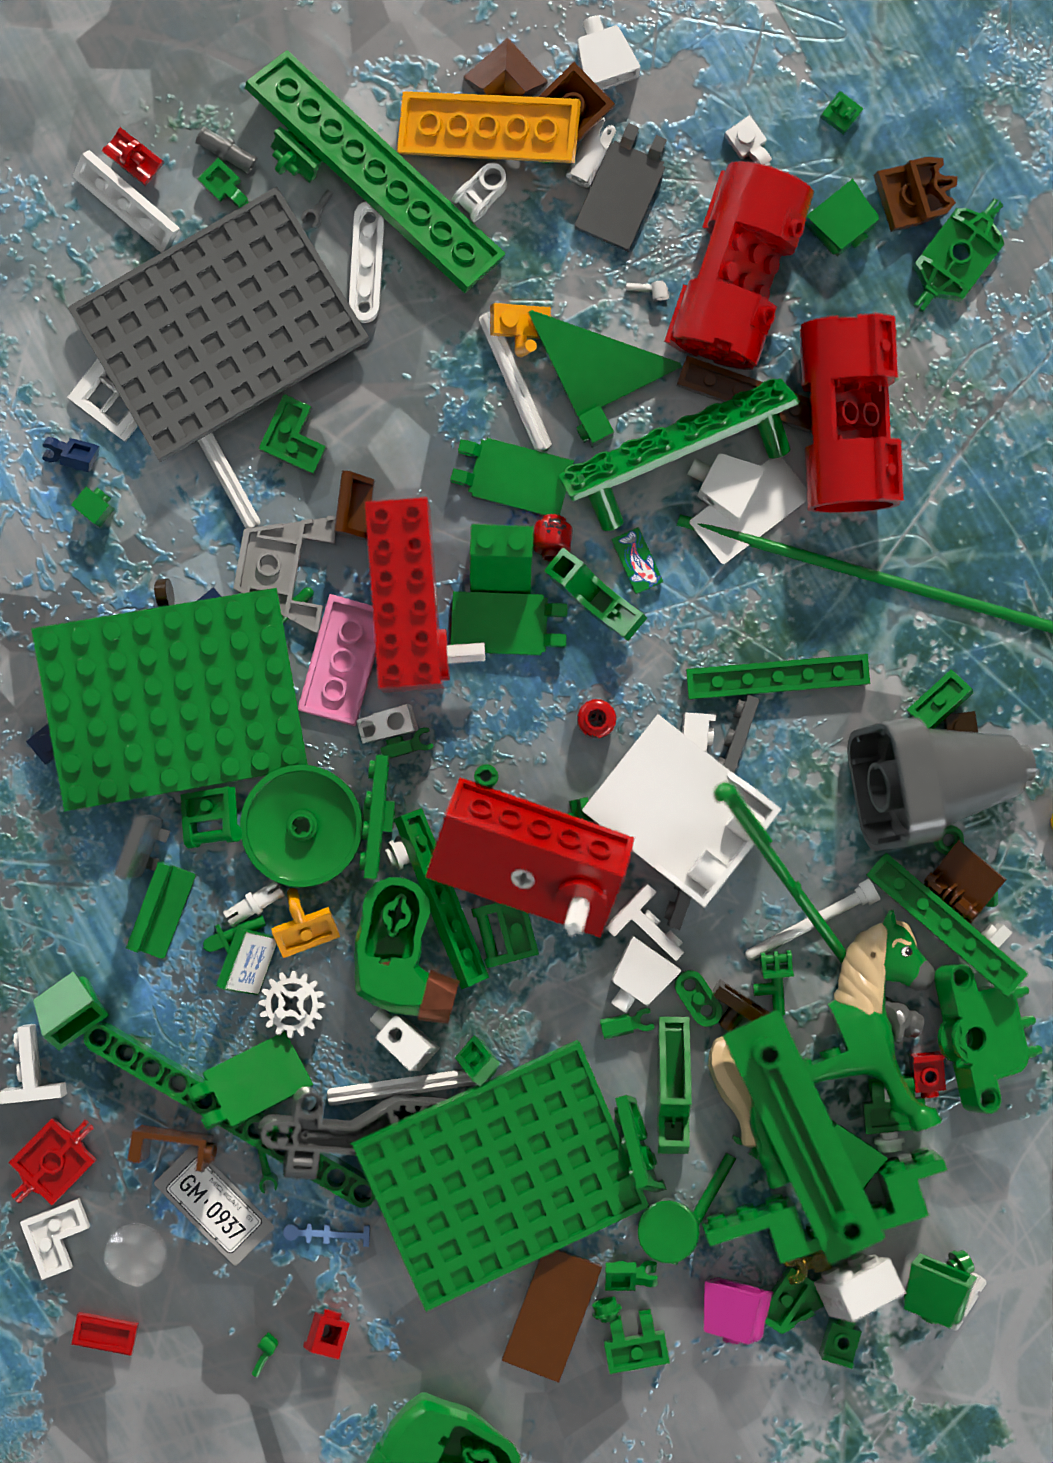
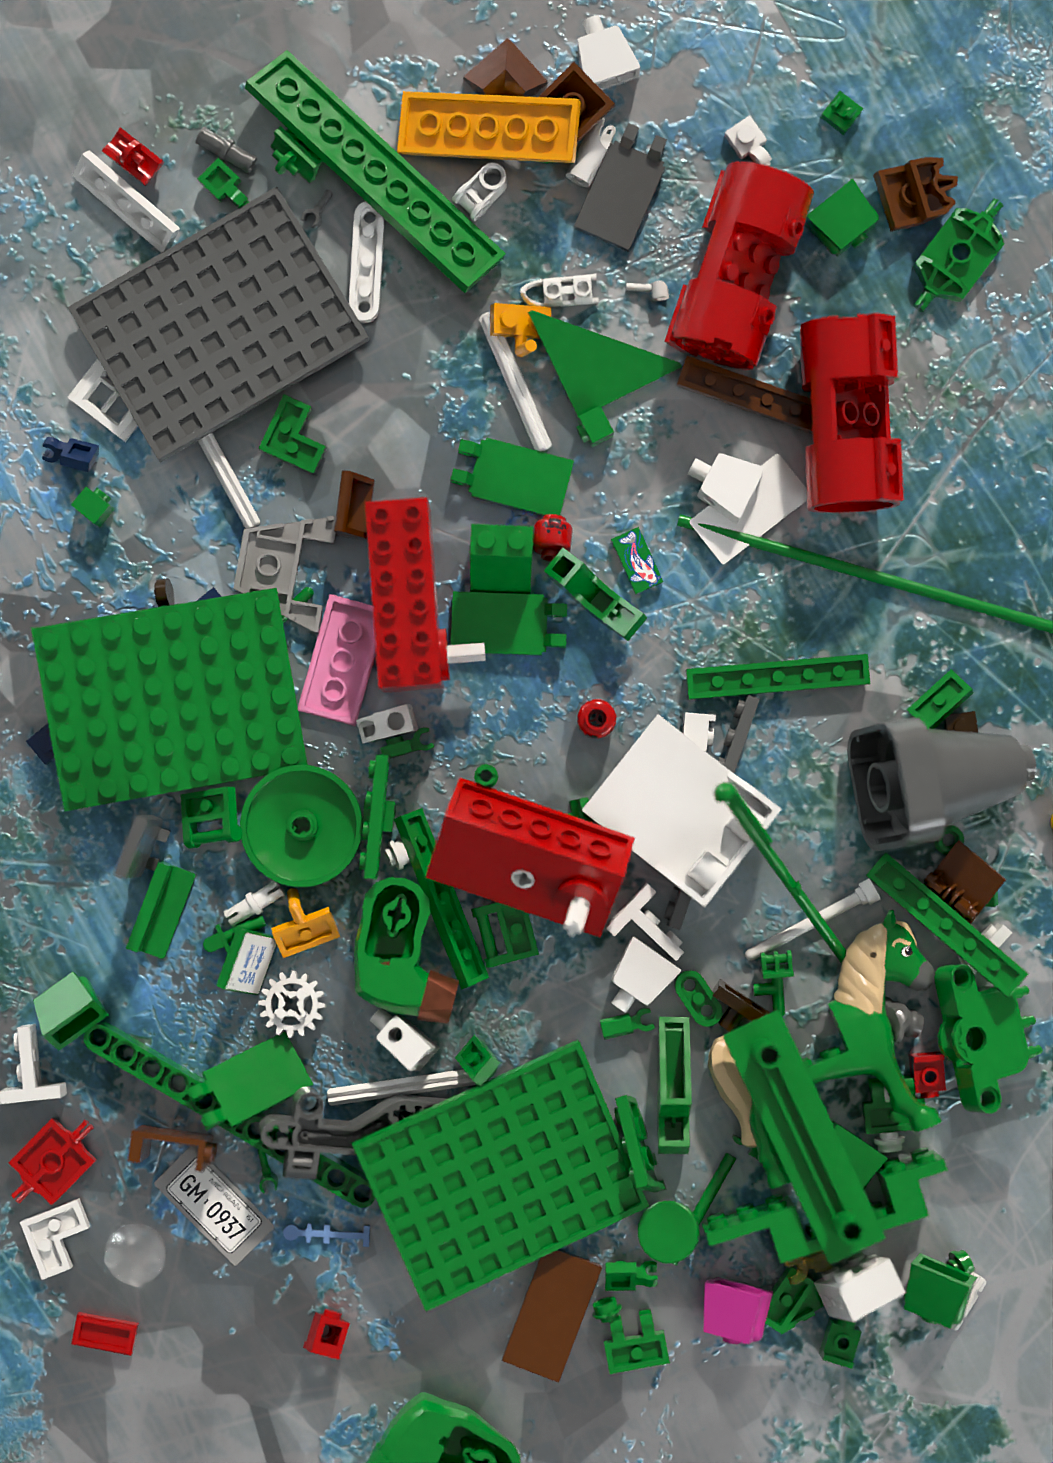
(267, 1346): green hand -> none
(553, 291): none -> white piece
(687, 435): green piece -> none

